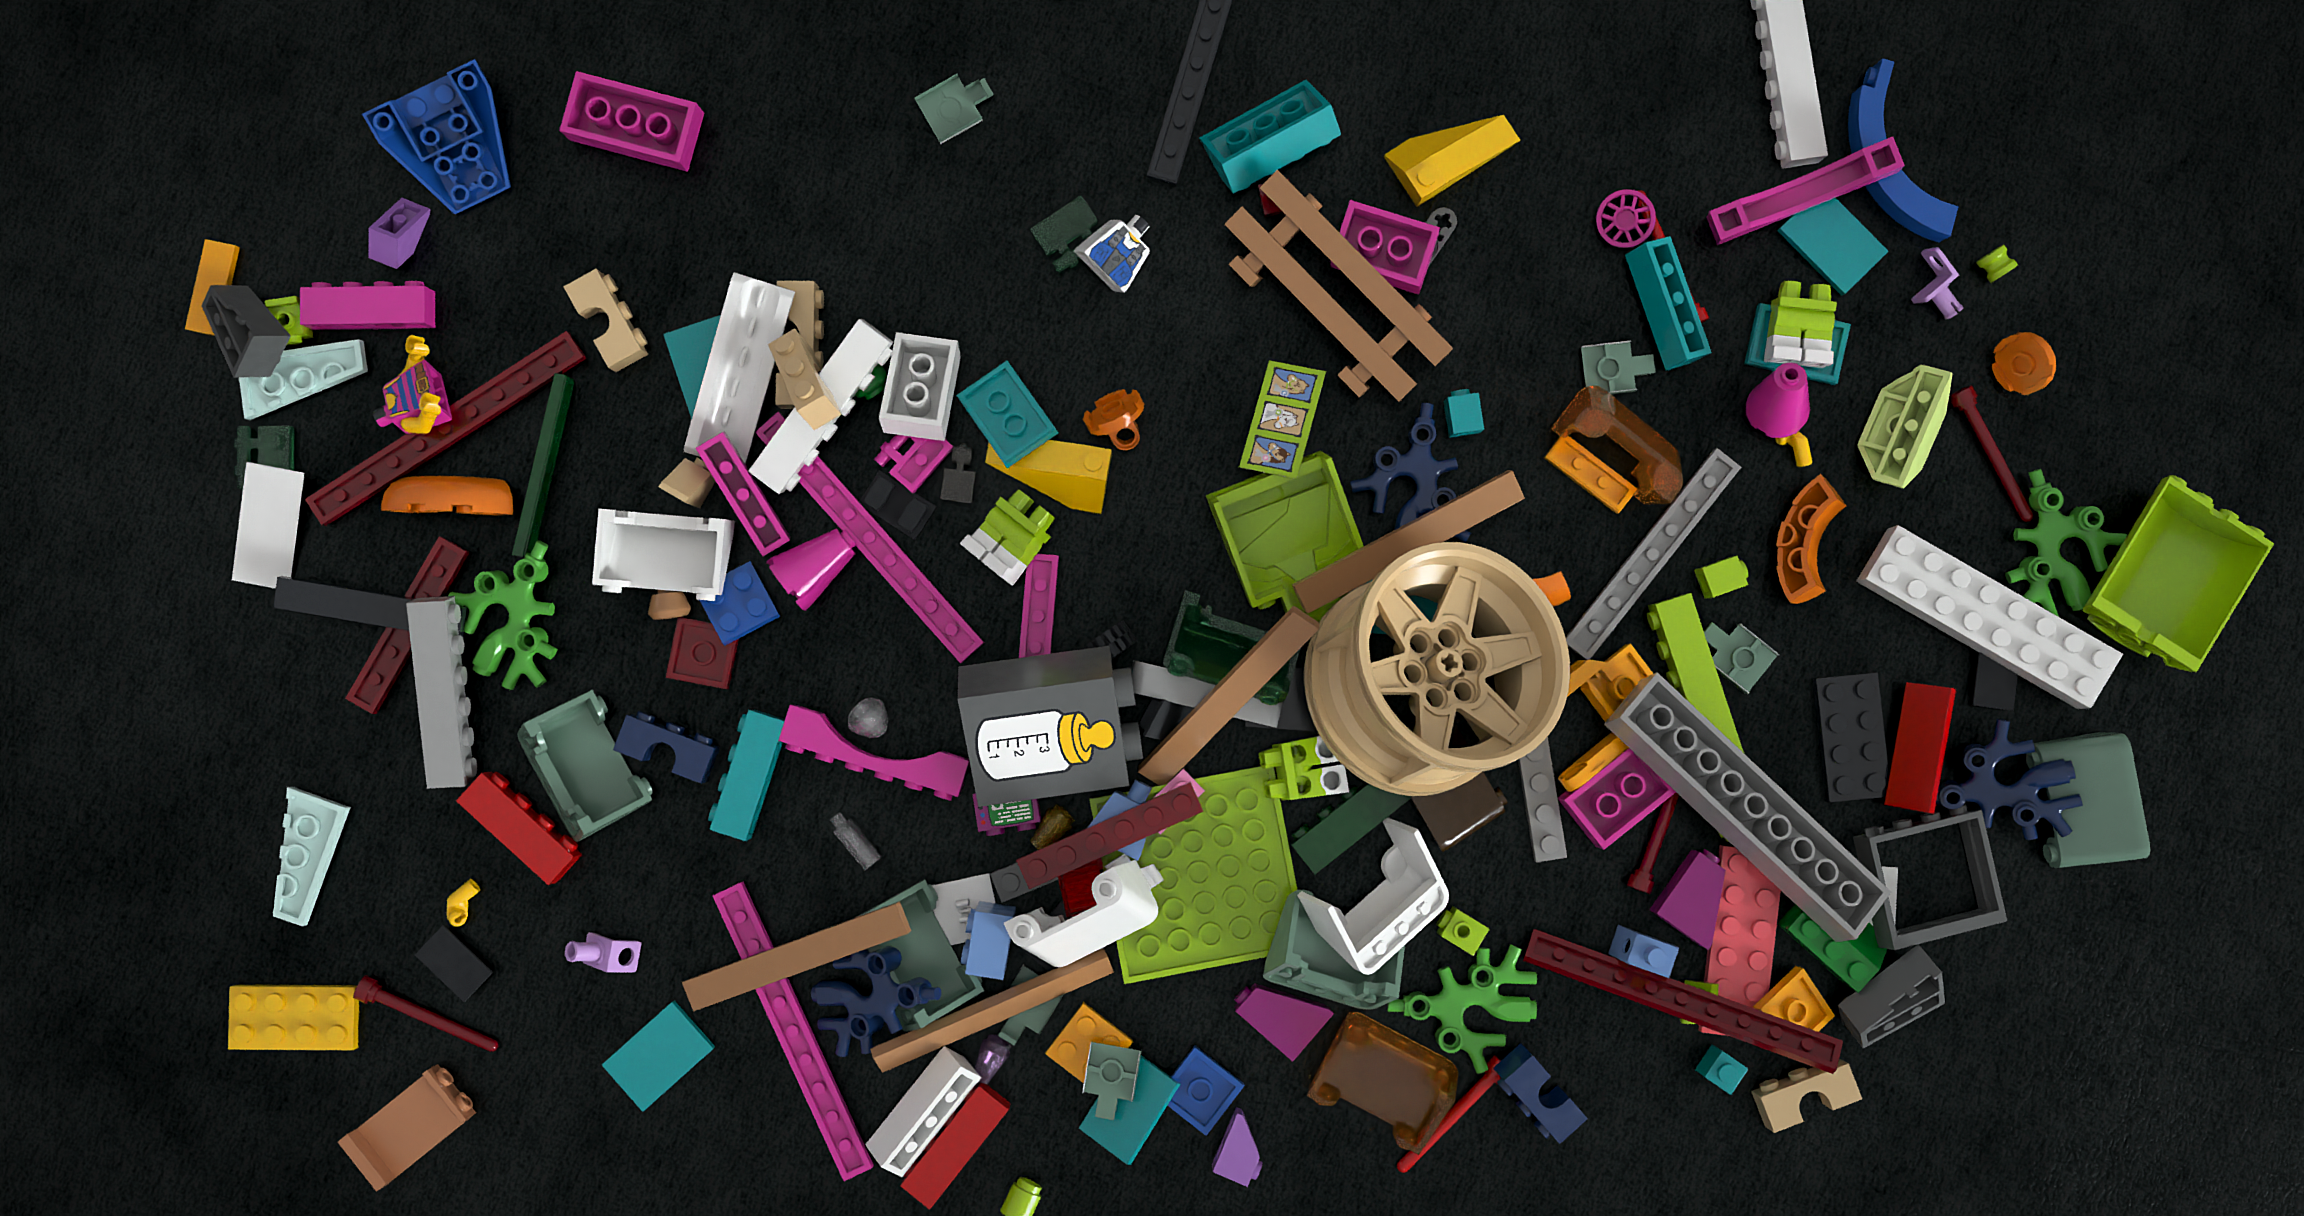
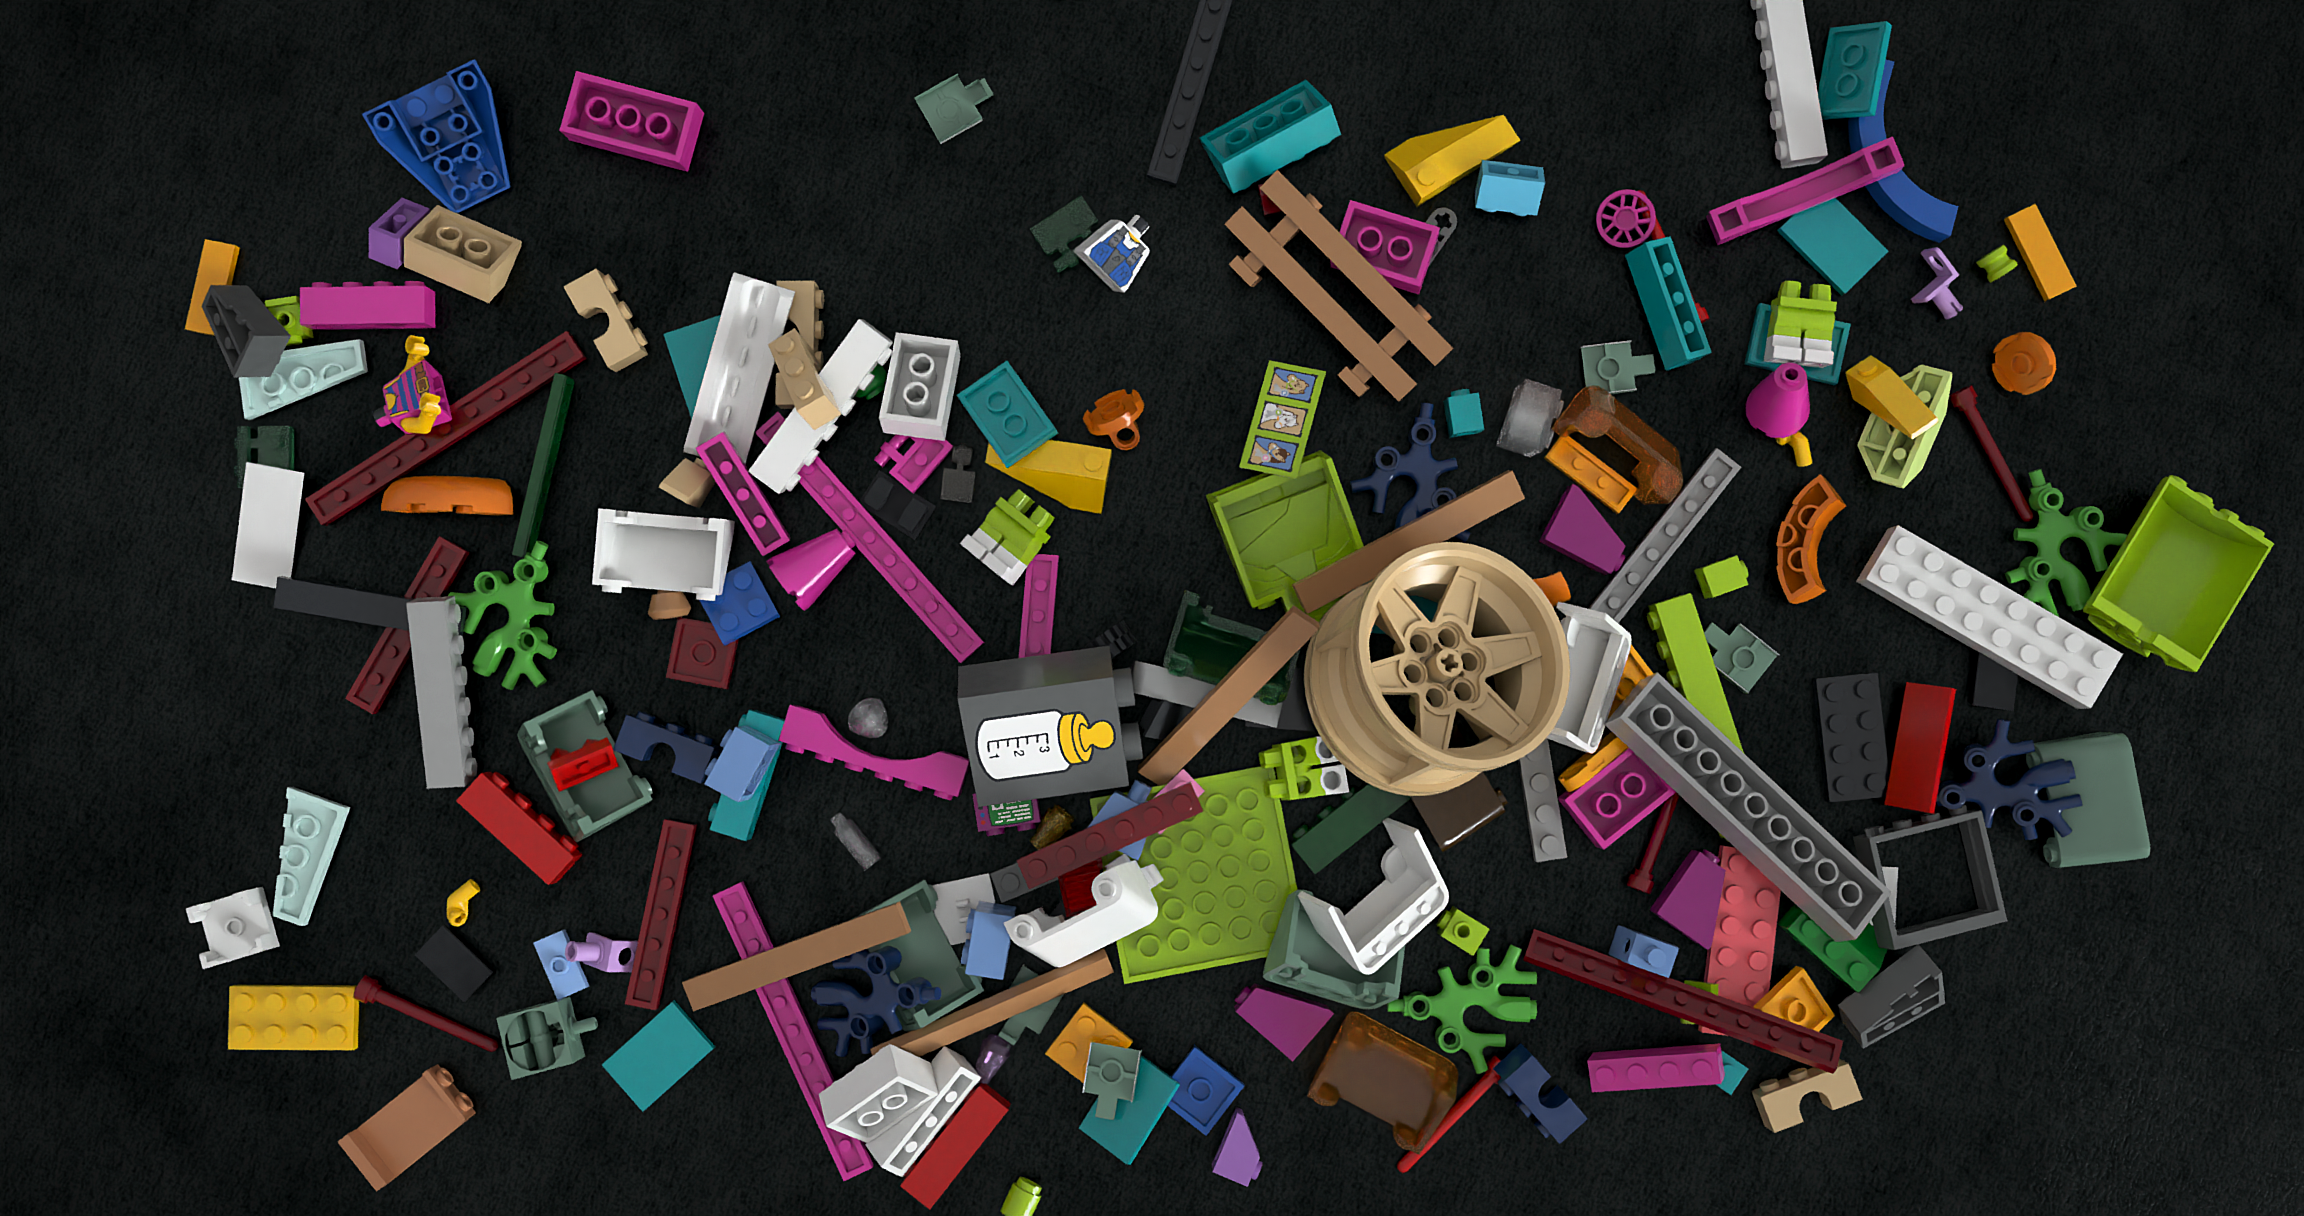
(235, 926): none -> white panel
(461, 253): none -> tan slope
(542, 1026): none -> sand green piece
(563, 975): none -> light blue plate
(583, 764): none -> red tile
(660, 914): none -> dark red plate
(741, 763): none -> medium blue brick
(878, 1093): none -> white brick
(1509, 188): none -> medium azure brick
(1530, 418): none -> clear brick
(1583, 533): none -> magenta slope
(1597, 660): none -> white windscreen
(1656, 1068): none -> dark pink brick
(1853, 70): none -> teal tile
(1888, 397): none -> yellow slope
(2040, 252): none -> light orange tile

